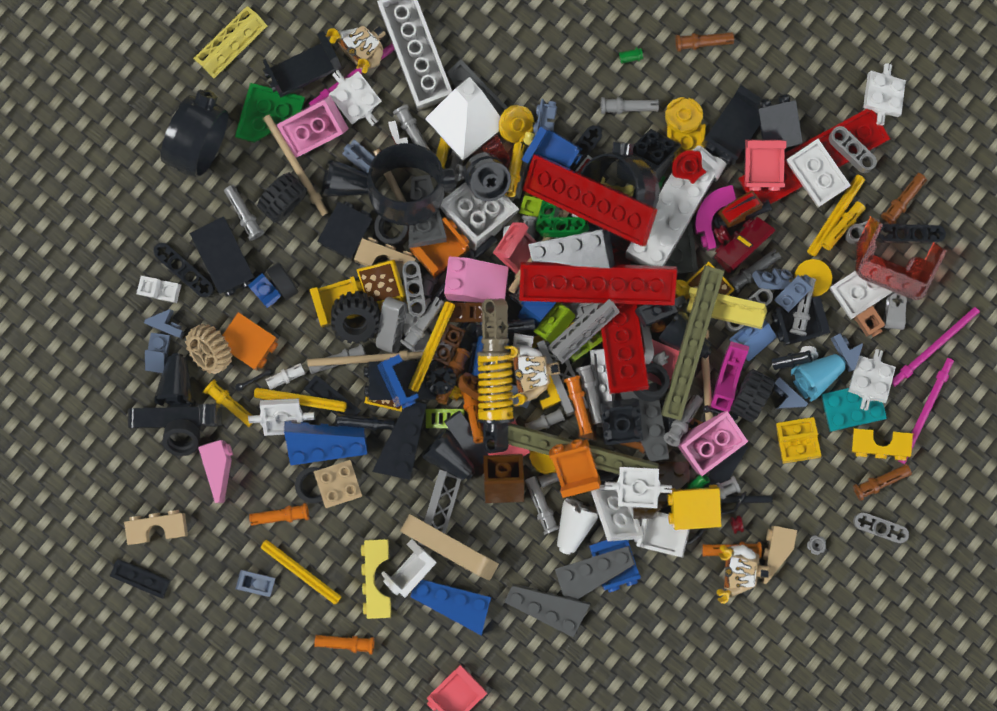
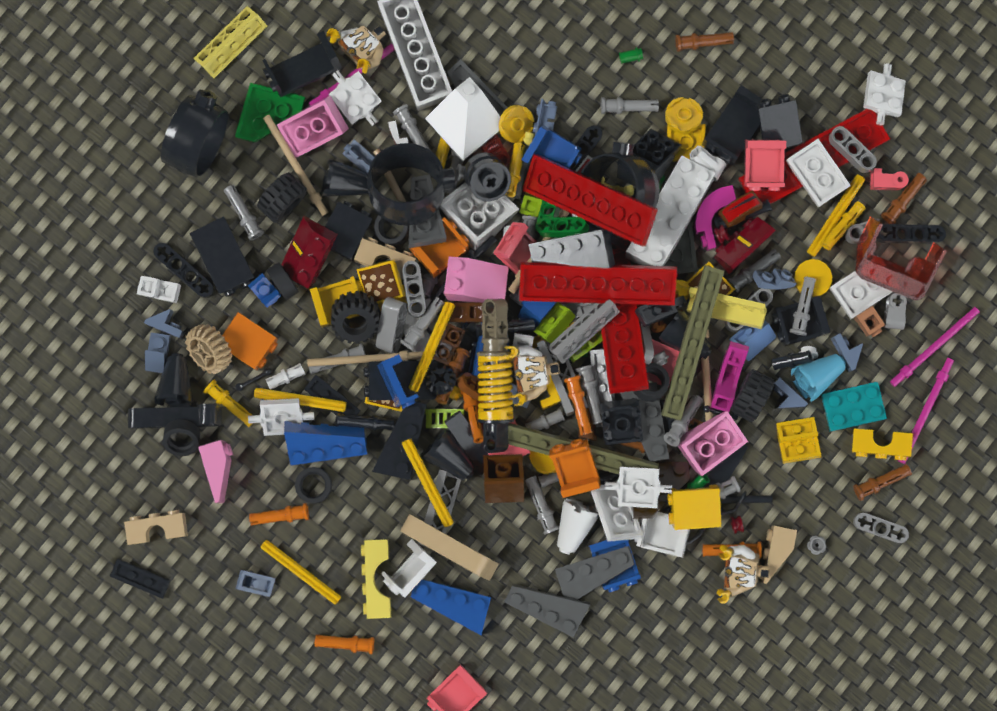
(308, 252): none -> dark red slope
(337, 484): tan hinge -> none
(427, 482): none -> yellow axle
(688, 166): red animal -> none
(794, 292): sand blue hinge -> none
(872, 379): white plate -> none
(882, 181): none -> coral leg

